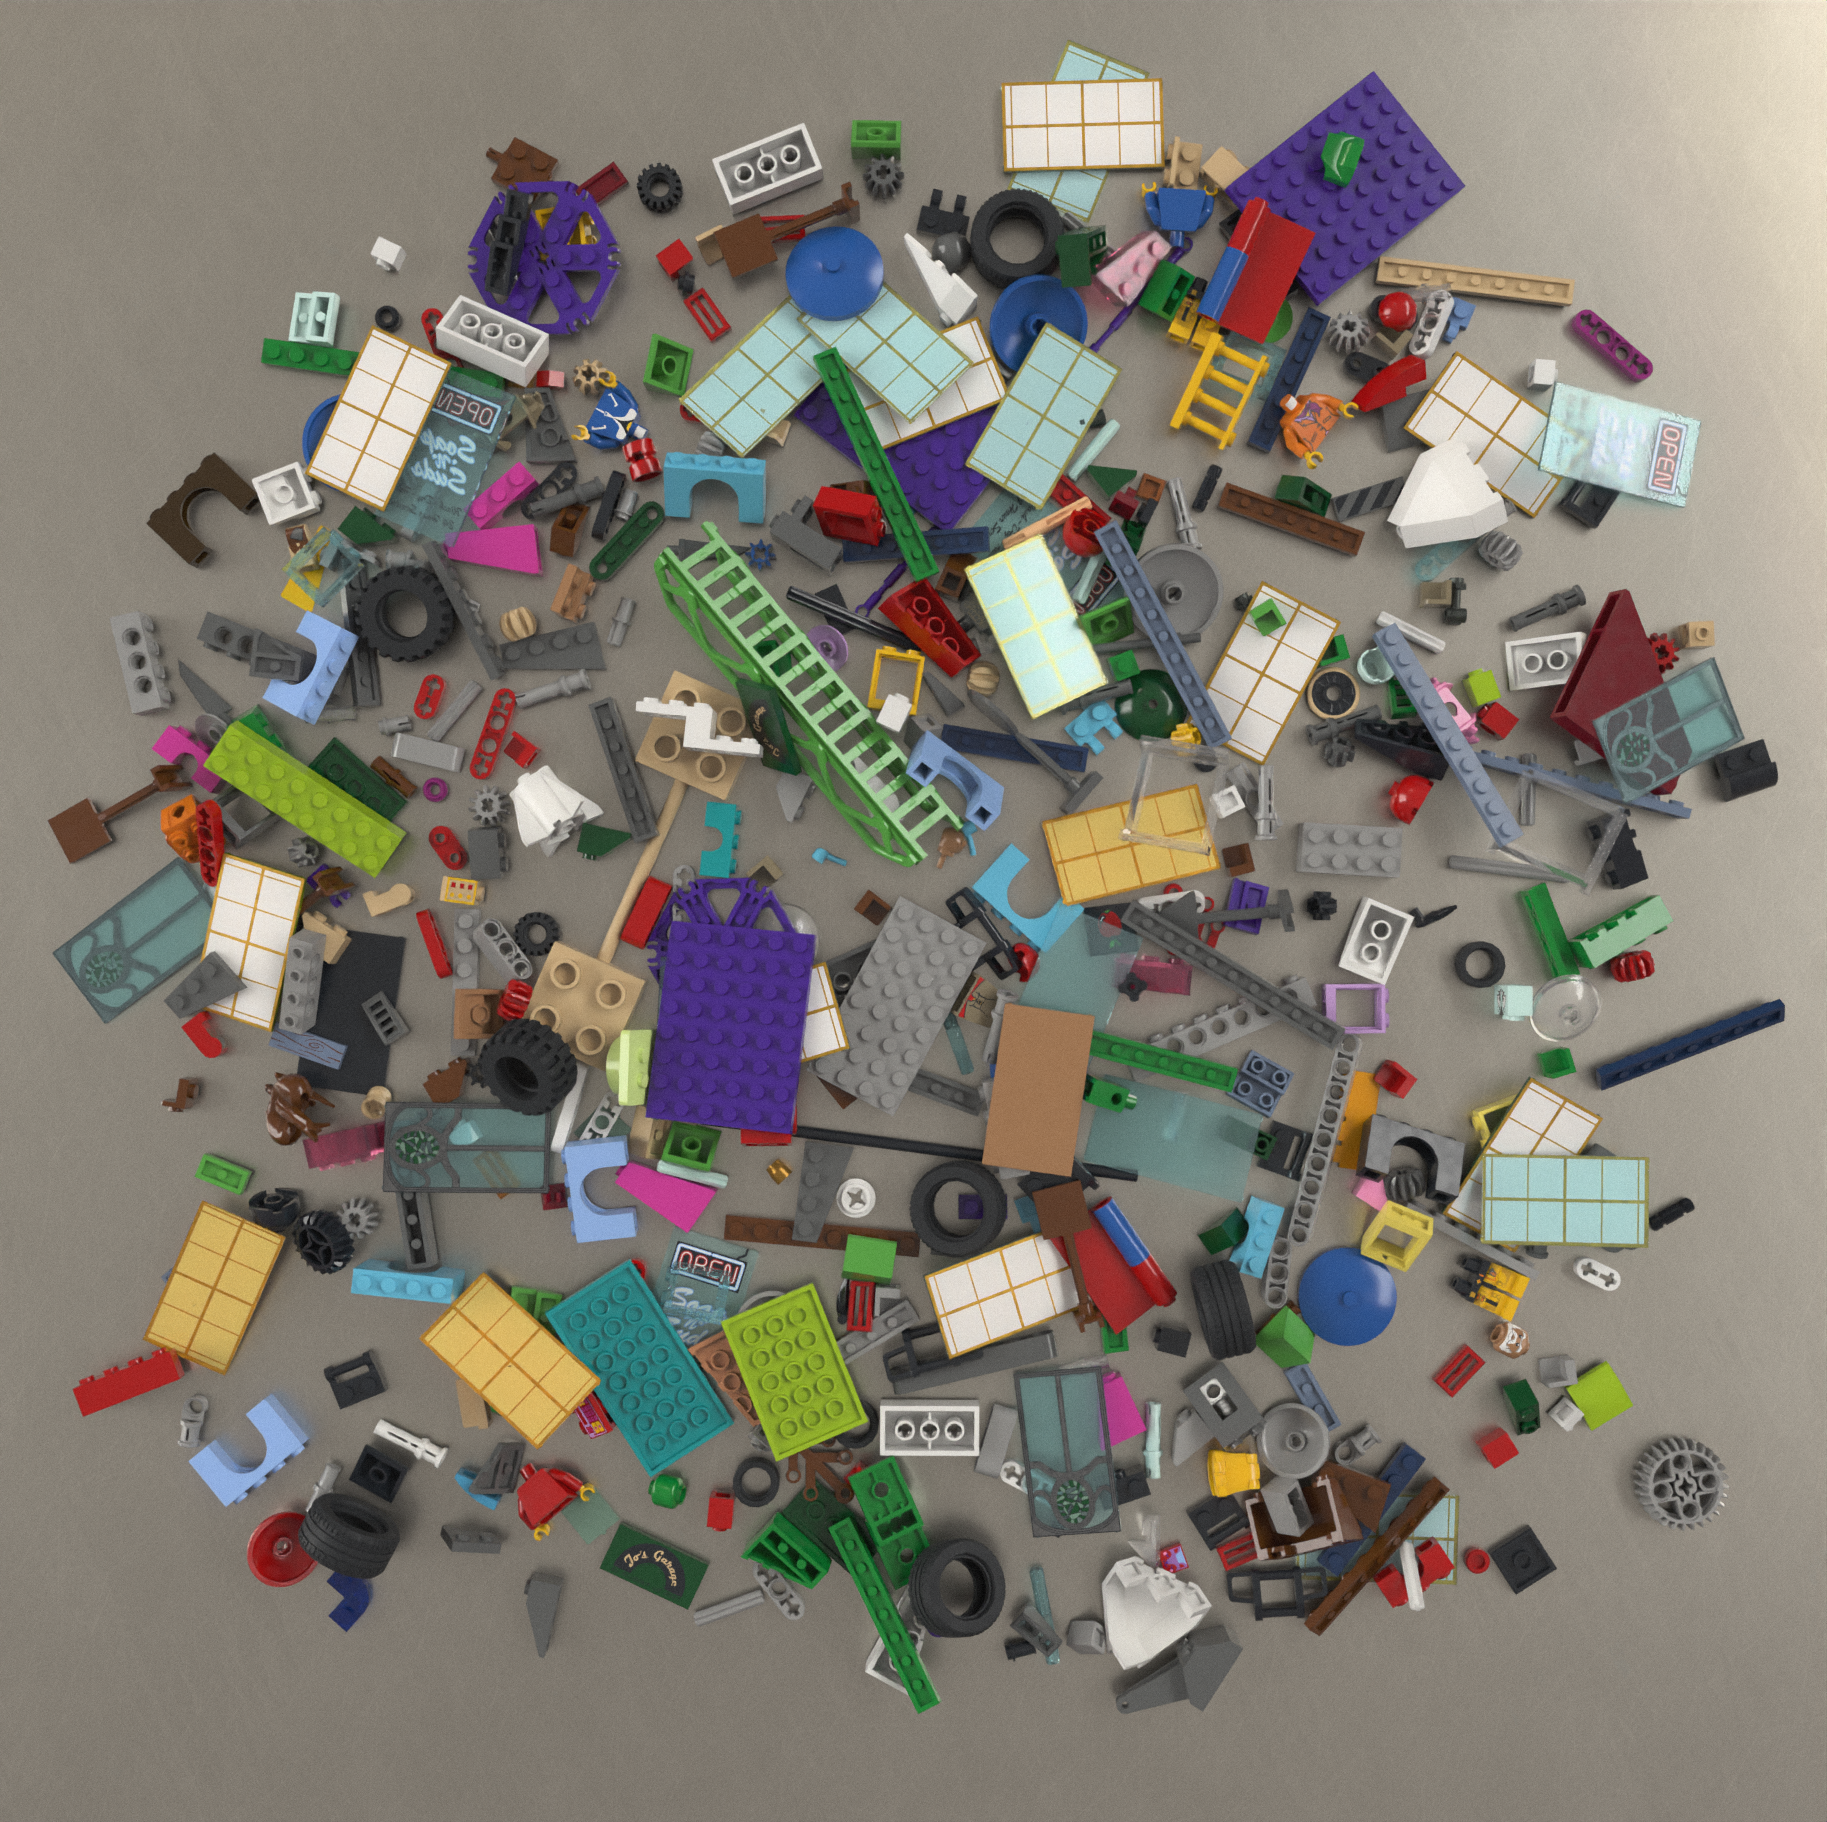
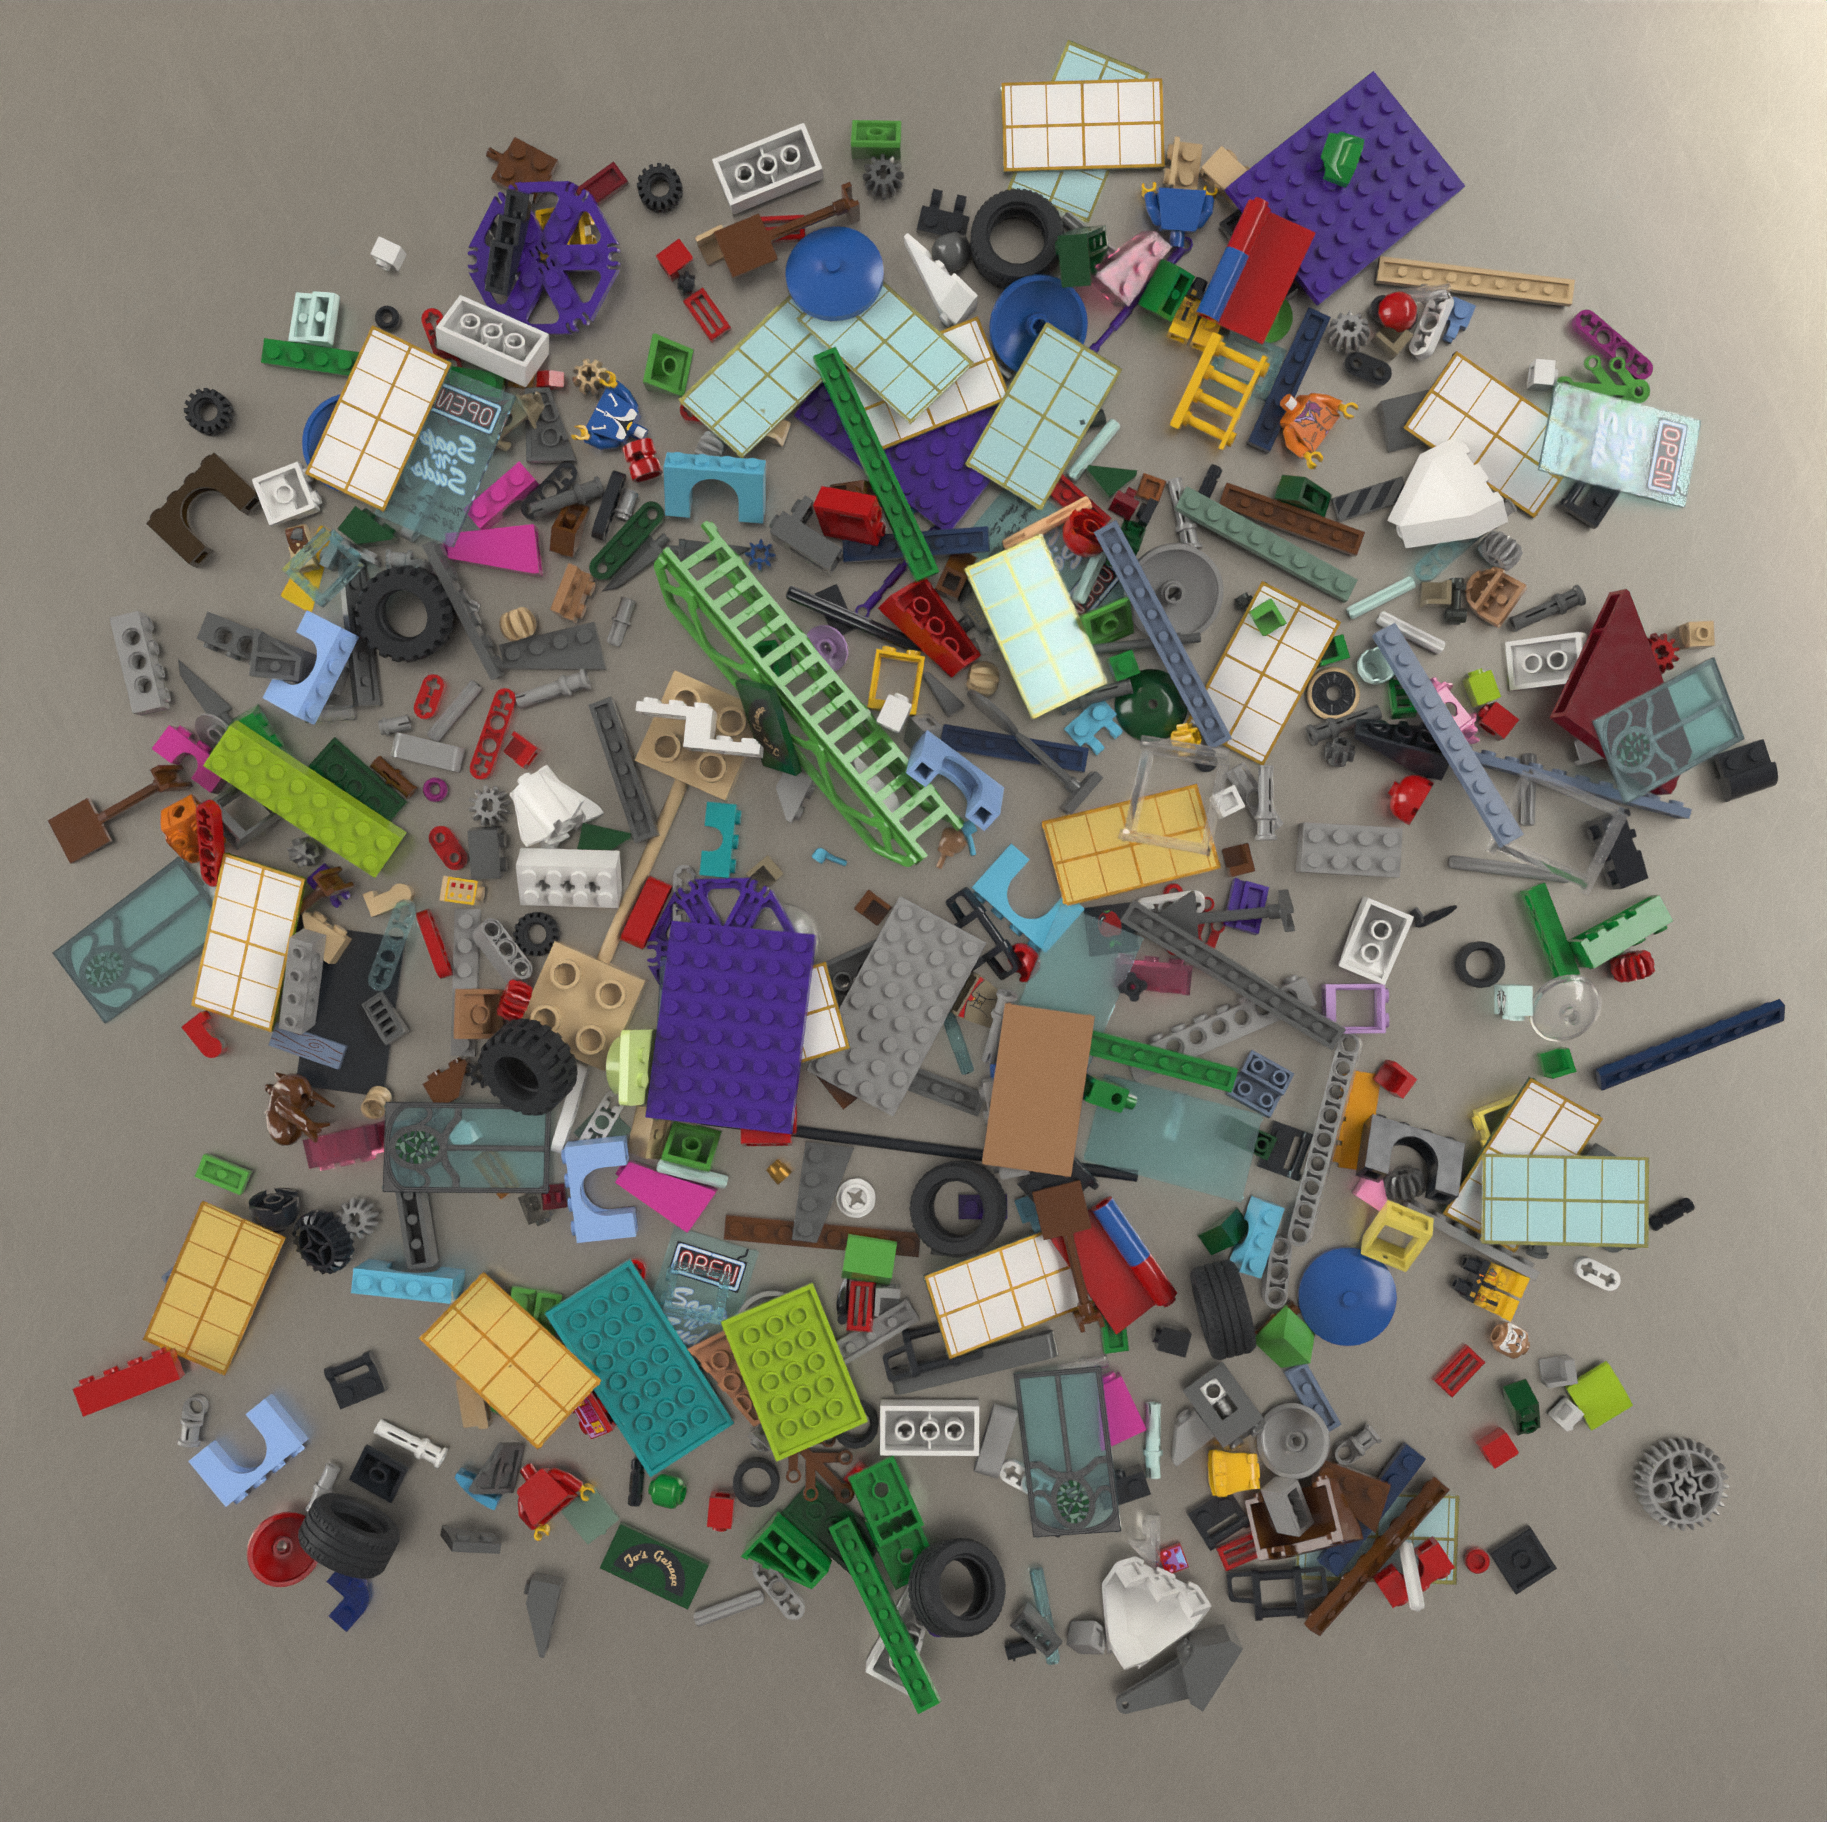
(186, 1094): reddish brown bracket -> none
(198, 401): none -> black tyre
(204, 986): dark grey wing -> none
(395, 946): none -> clear light blue beam
(530, 1206): none -> clear smoke bracket
(569, 877): none -> white brick
(636, 1483): none -> black axle
(640, 560): none -> dark grey bar
(1265, 544): none -> sand green plate
(1321, 905): black gear -> none
(1381, 597): none -> light aqua axle
(1391, 383): red slope -> none
(1493, 595): none -> medium nougat slope
(1607, 385): none -> bright green plant

